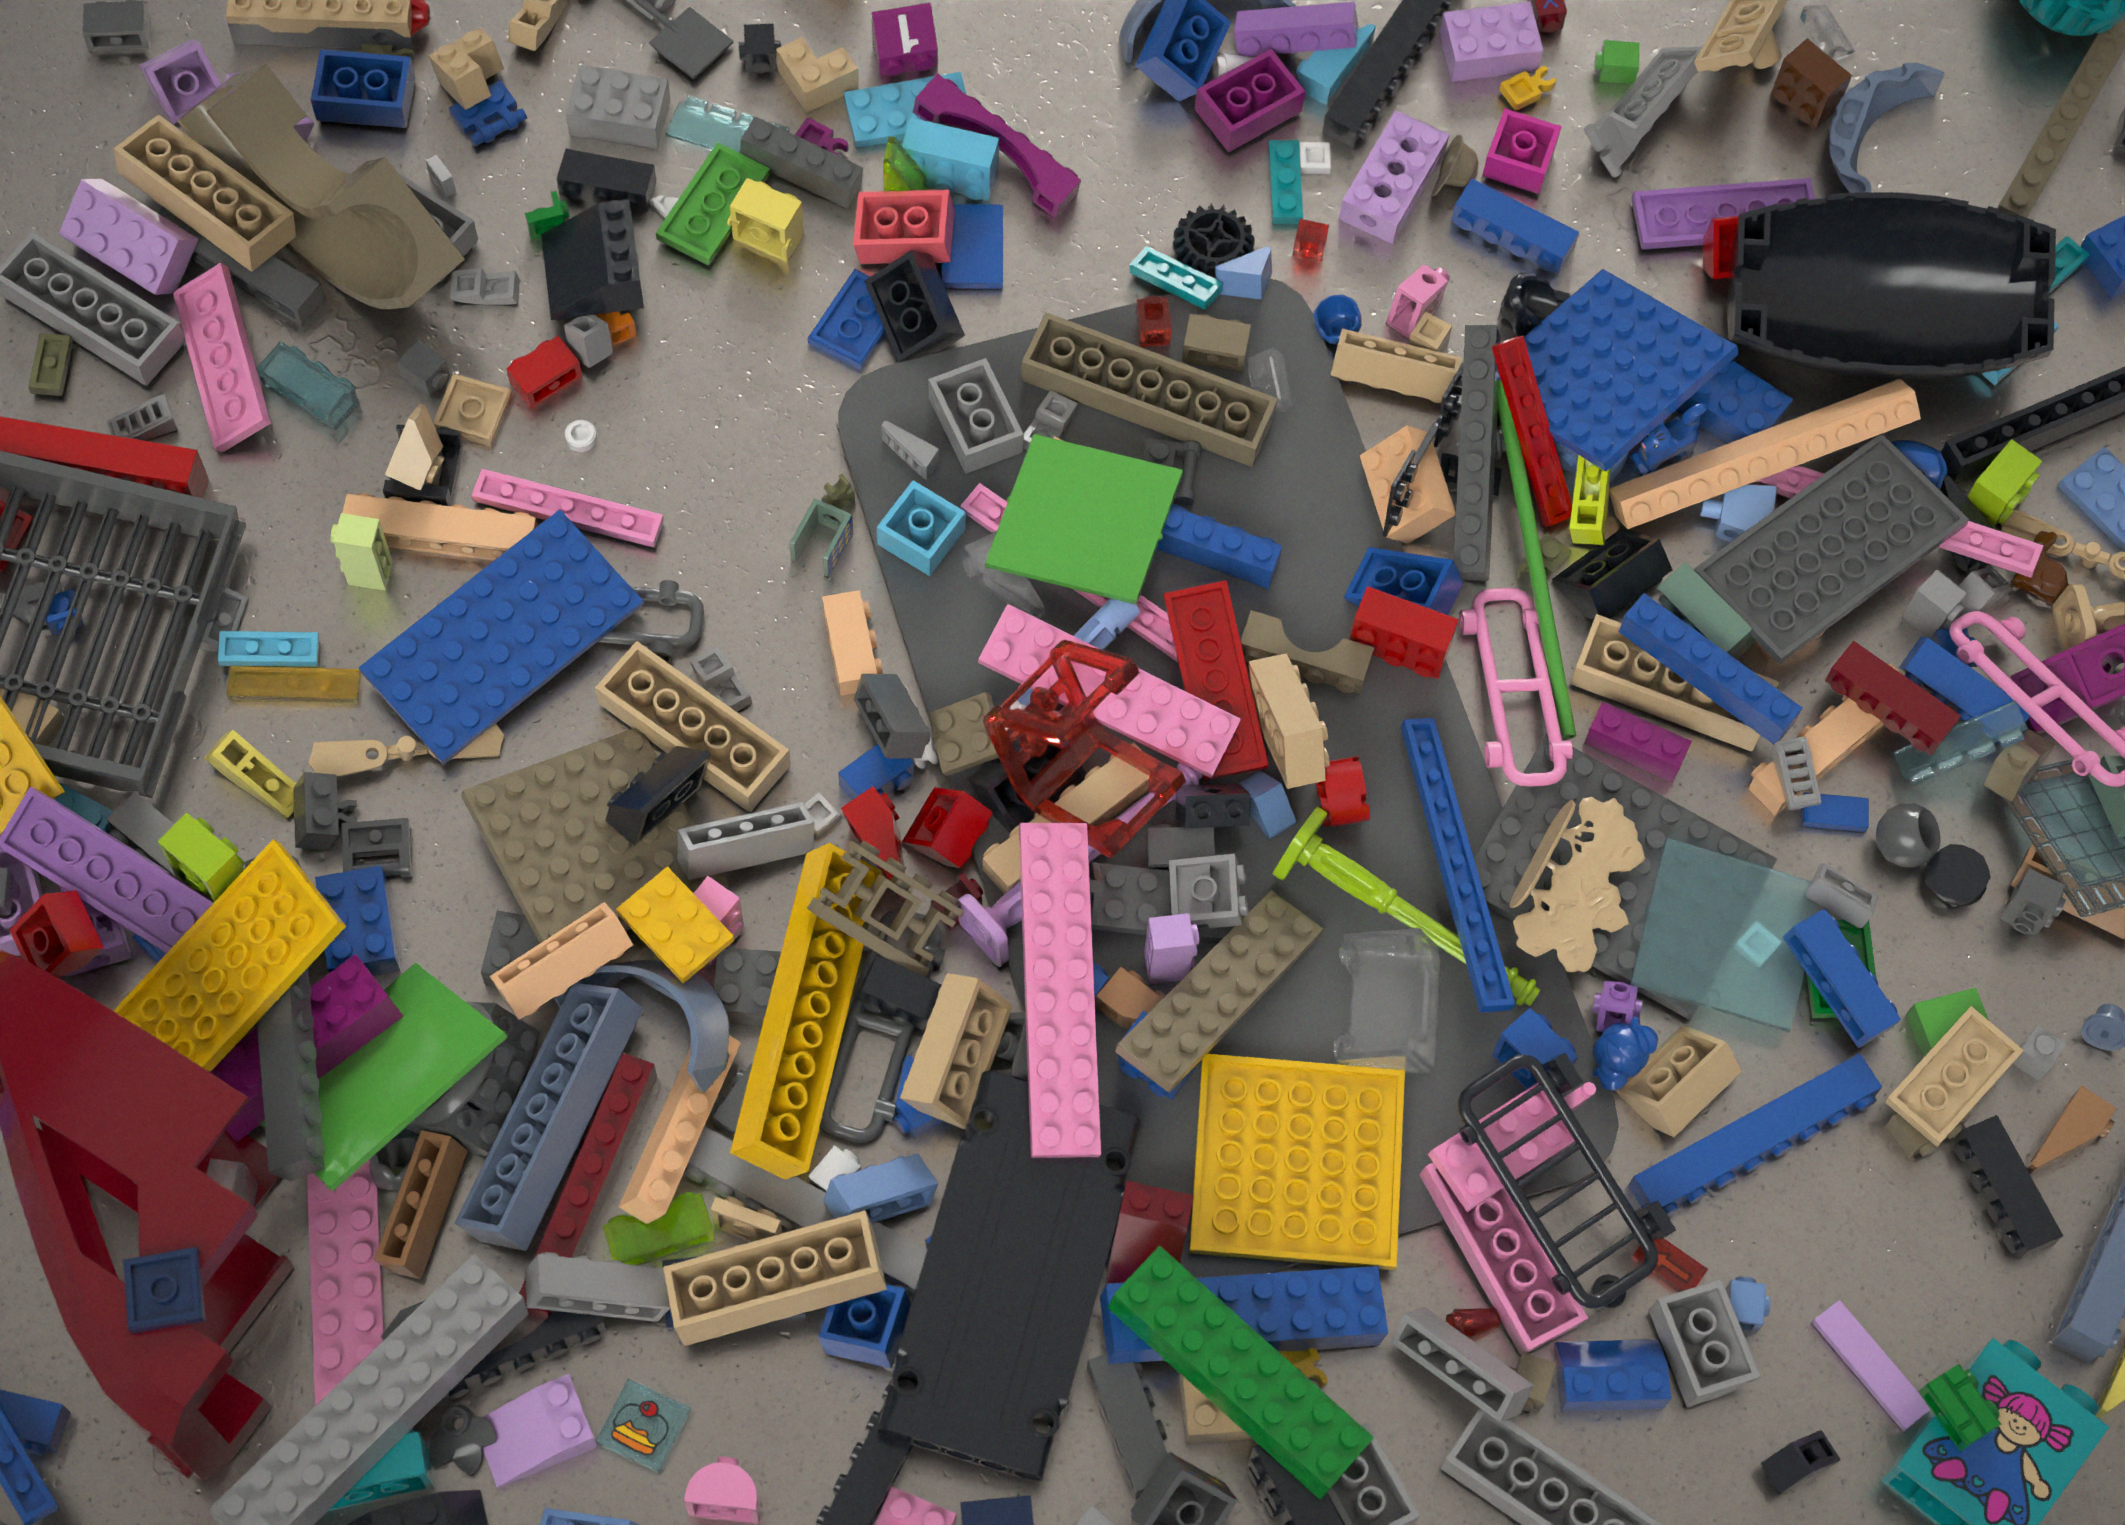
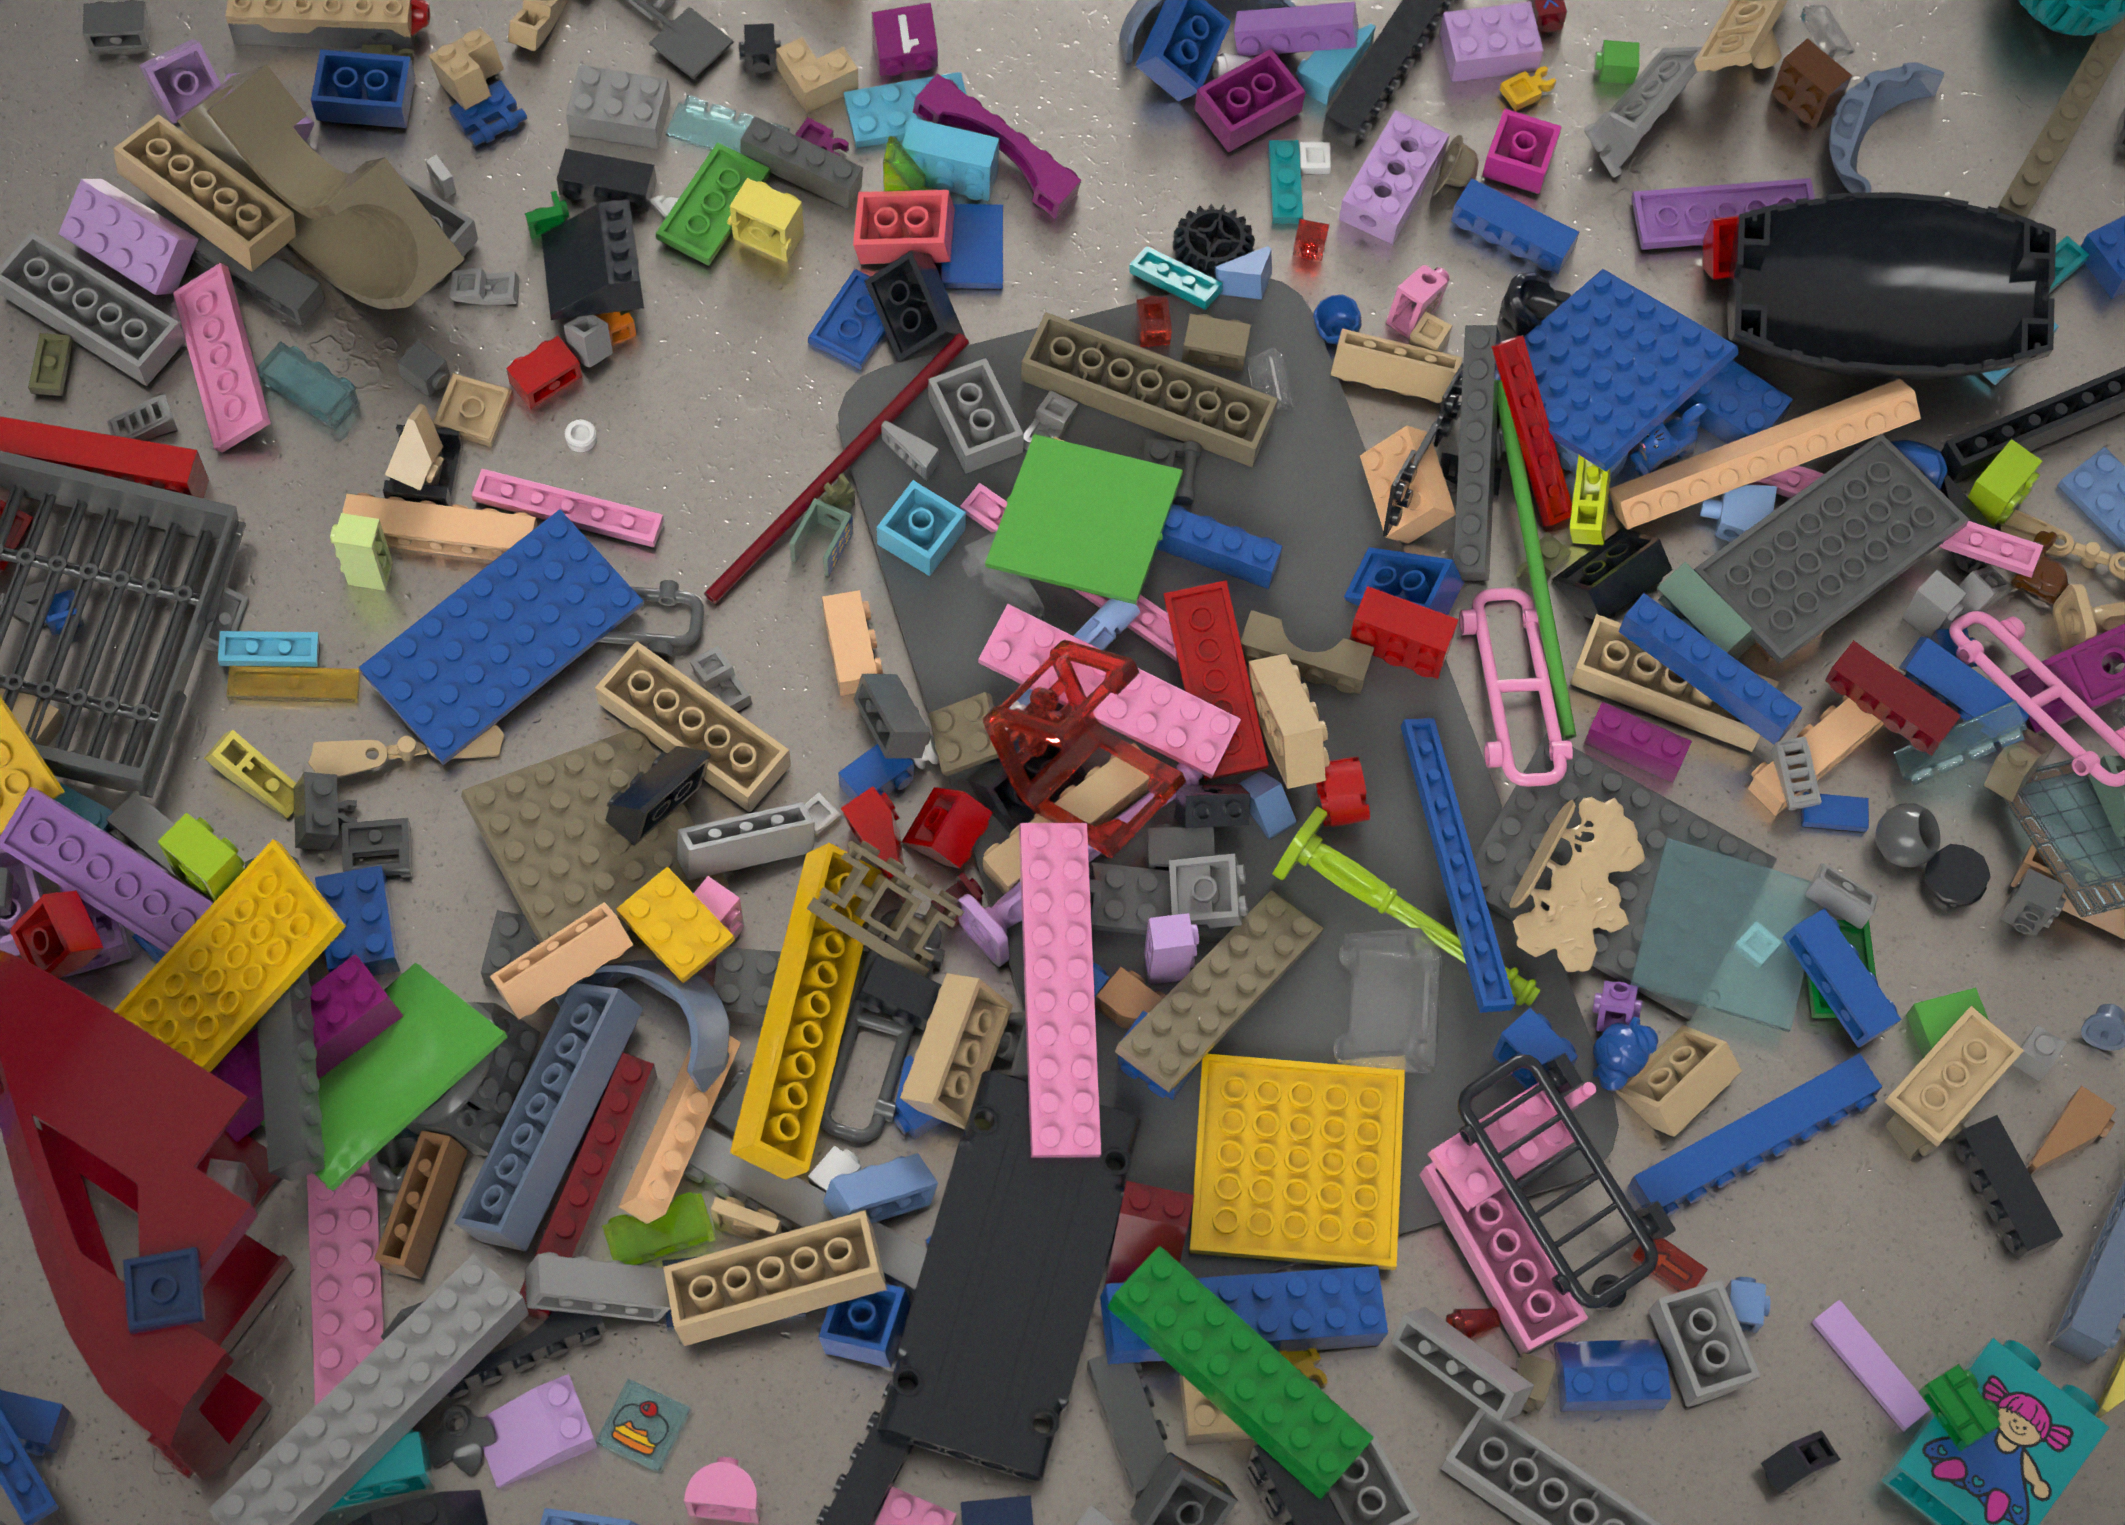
(837, 467): none -> dark red piece

